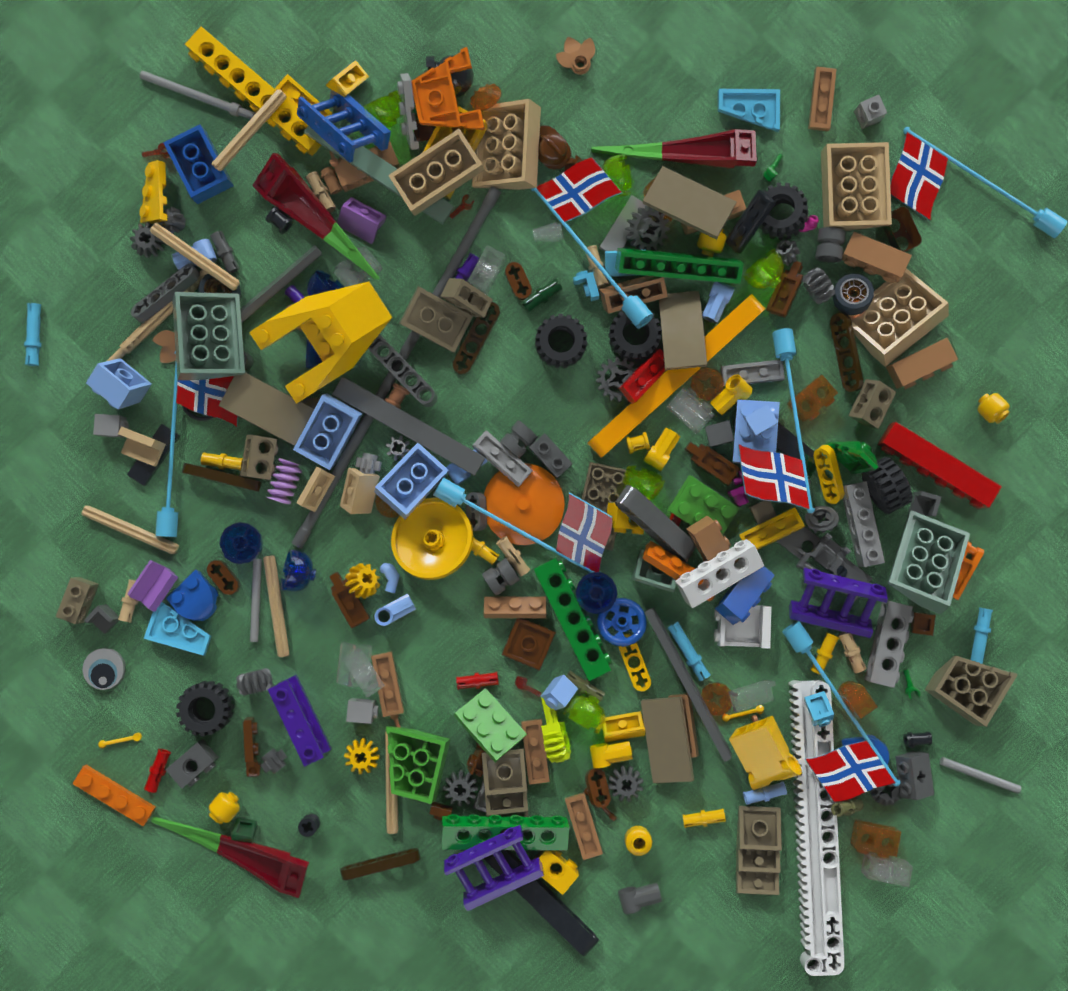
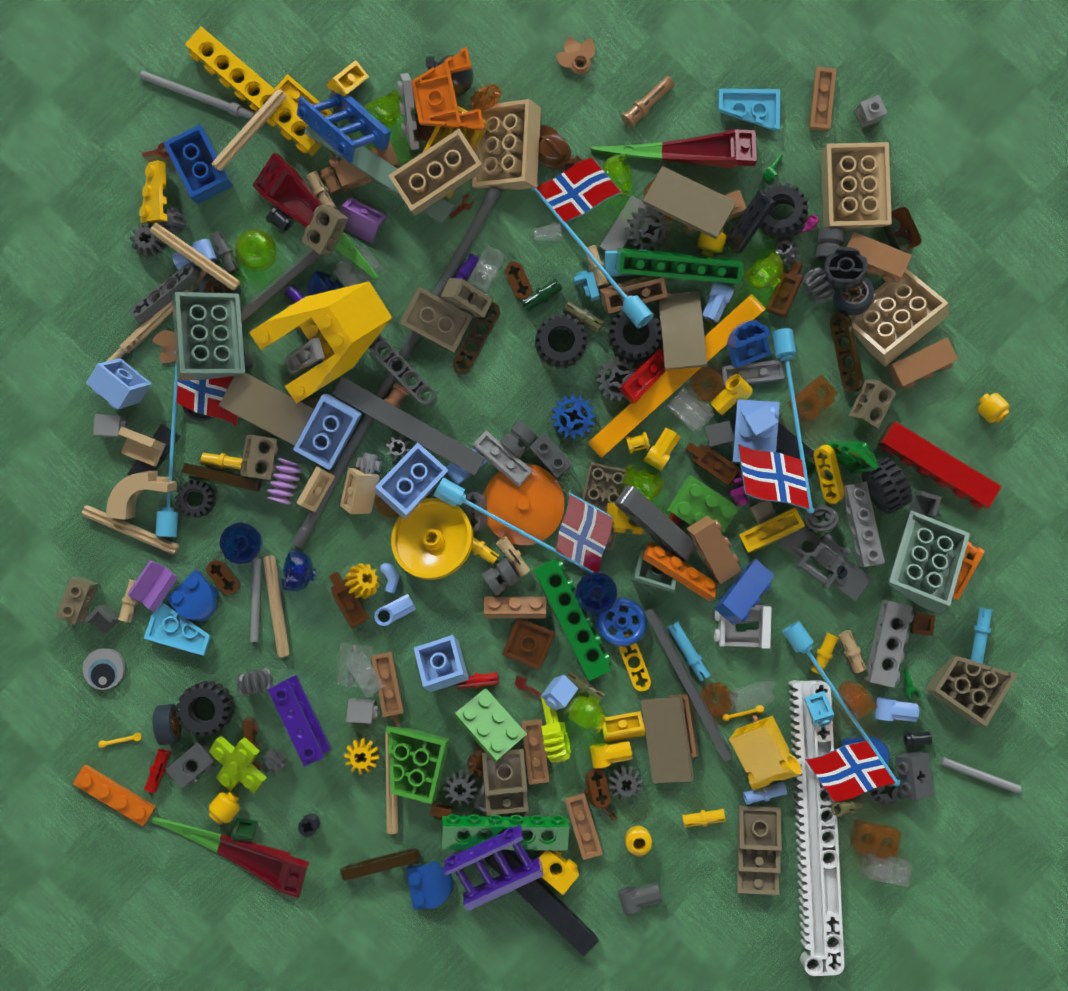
(33, 334): medium azure pin -> none
(124, 495): none -> tan arch
(166, 724): none -> black wheel
(186, 490): none -> black tyre
(237, 764): none -> lime plate
(256, 249): none -> clear neon green cylinder
(305, 356): none -> light grey tile
(328, 232): none -> dark tan brick
(429, 885): none -> blue slope
(441, 663): none -> light blue brick
(583, 316): none -> olive pin
(583, 420): none -> blue gear
(639, 106): none -> medium nougat pin
(730, 573): white brick -> none
(746, 625): none -> dark green tile
(748, 343): none -> blue slope
(834, 619): dark purple fence -> none
(845, 268): none -> black cylinder
(890, 709): none -> light blue piece
(922, 173): flag -> none

